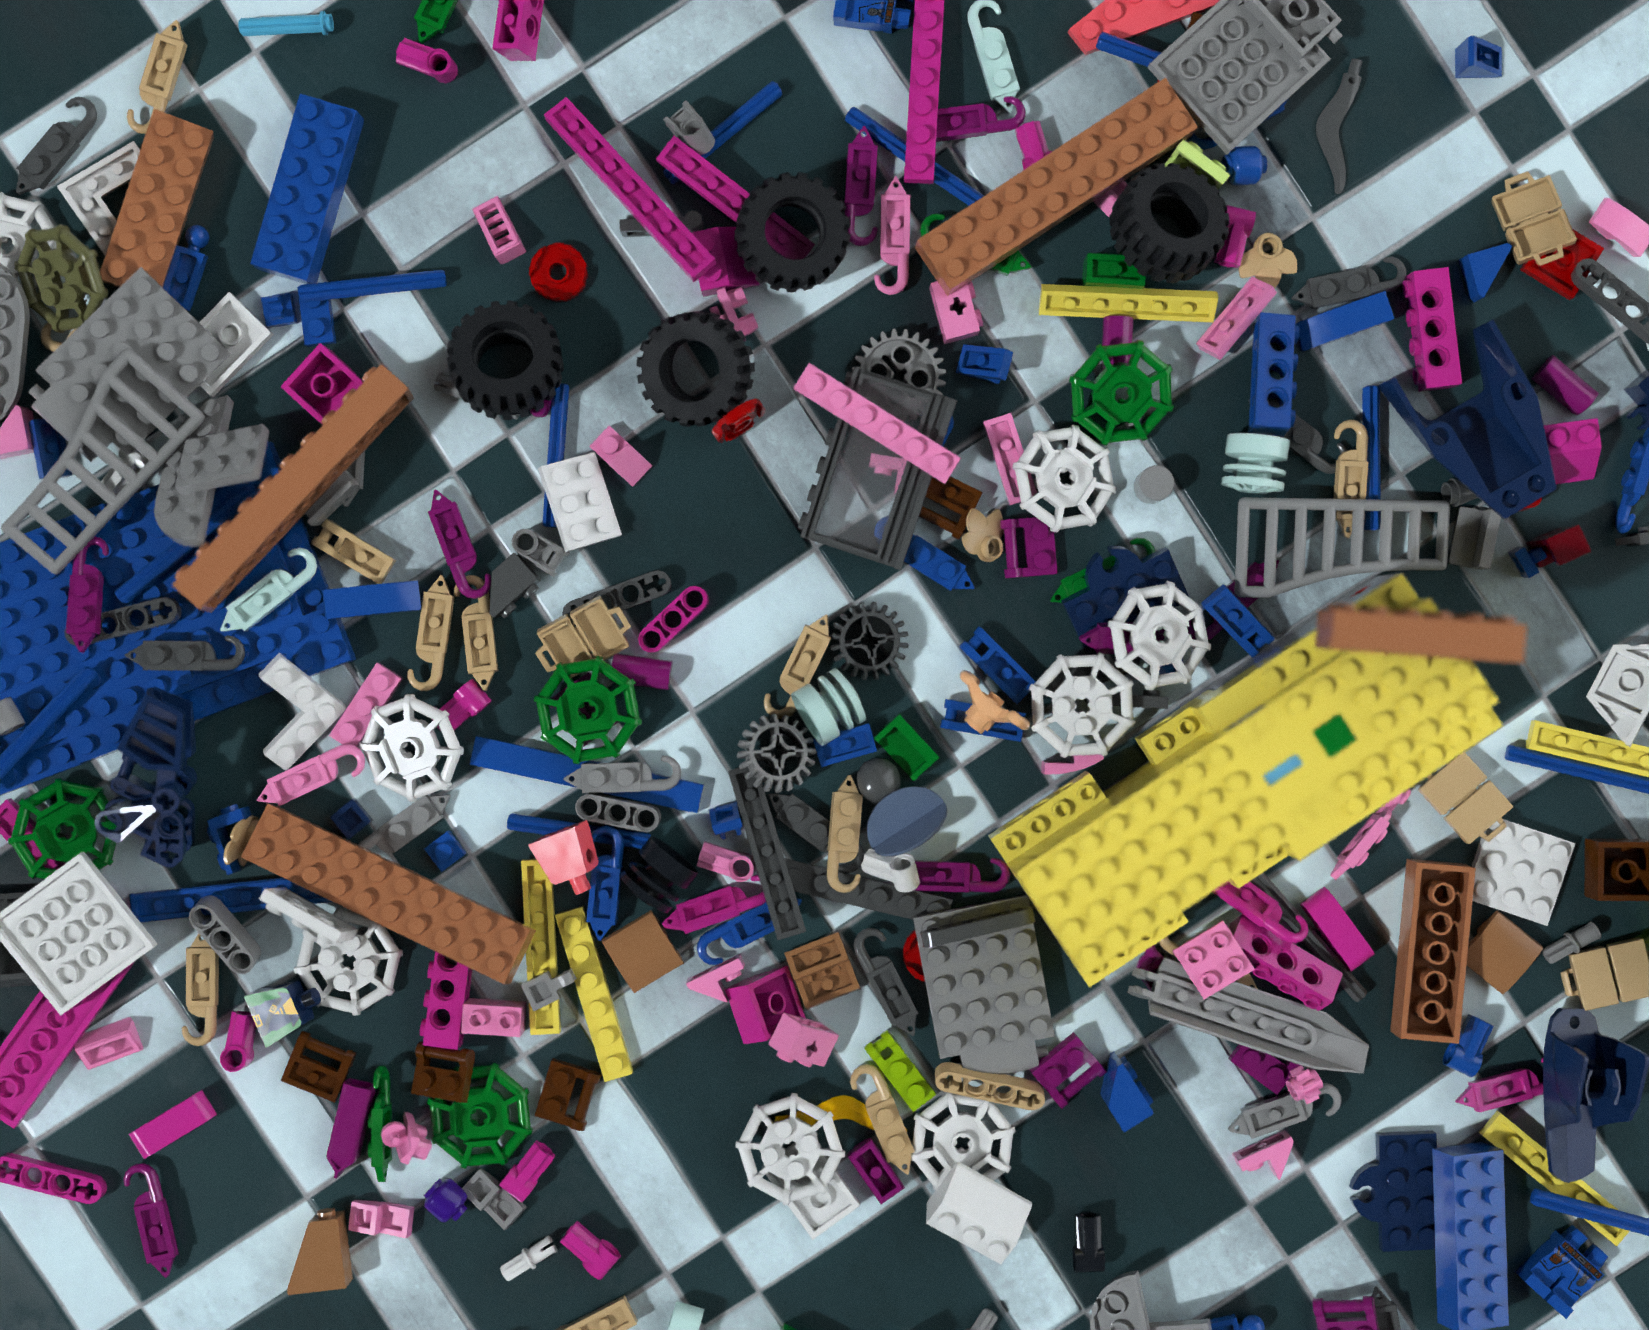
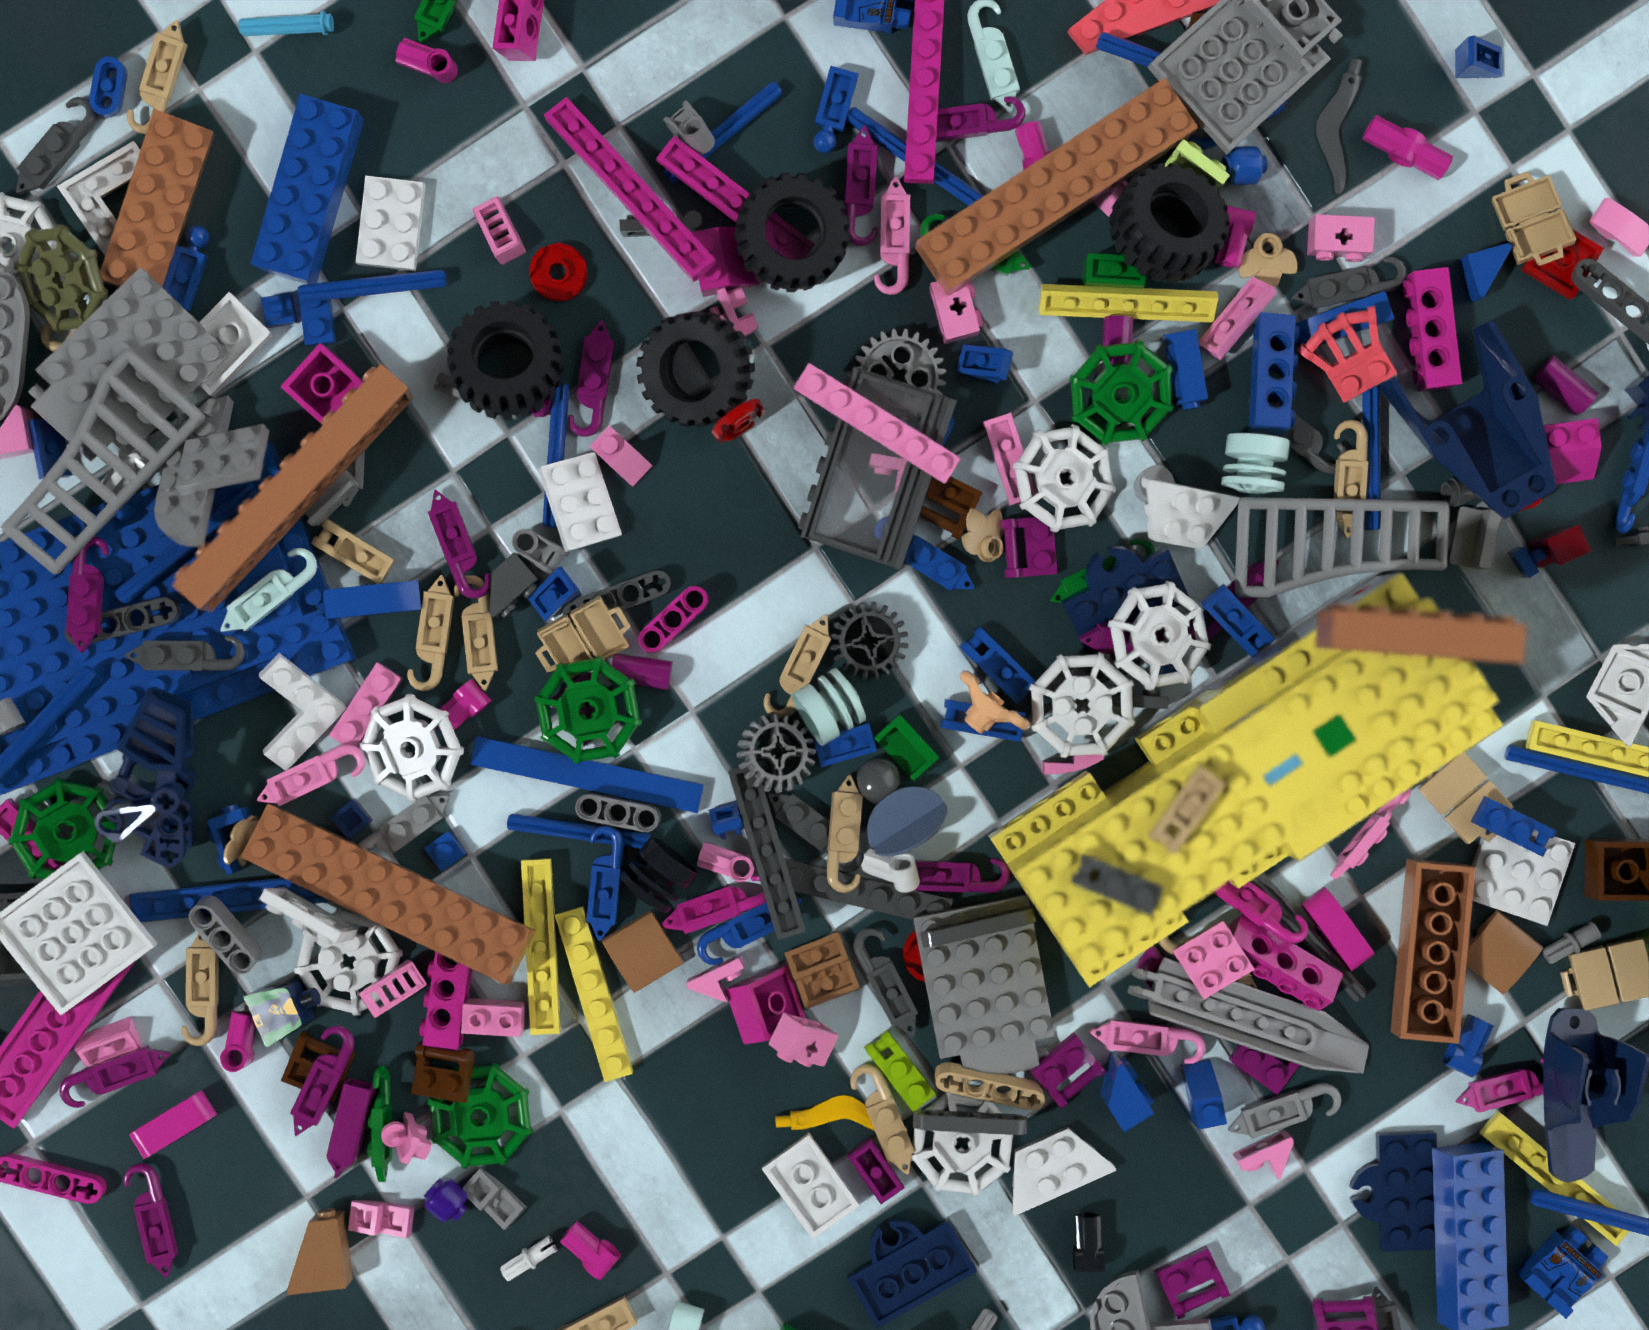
(106, 88): none -> blue plate
(115, 1073): none -> magenta plate
(321, 1082): none -> magenta plate
(390, 223): none -> white plate
(407, 966): none -> bright pink slope
(523, 1176): dark pink piece -> none
(545, 989): light grey plate -> none
(554, 594): none -> blue slope
(558, 1092): reddish brown plate -> none
(567, 855): coral torso -> none
(594, 378): none -> magenta plate
(622, 777): light grey plate -> none
(806, 1143): white plate -> none
(834, 107): none -> blue plate
(909, 1269): none -> dark blue plate
(970, 1122): none -> dark grey beam
(978, 1212): white slope -> none
(1054, 1167): none -> white wing
(1118, 885): none -> dark grey plate
(1147, 1038): none -> bright pink plate
(1184, 513): none -> white wing
(1186, 809): none -> tan plate
(1187, 375): none -> blue window
(1188, 1273): none -> magenta plate
(1203, 1095): none -> blue slope
(1304, 1084): bright pink gear -> none
(1356, 230): none -> bright pink brick
(1360, 369): none -> coral plate
(1407, 147): none -> dark pink piece
(1512, 825): none -> blue plate

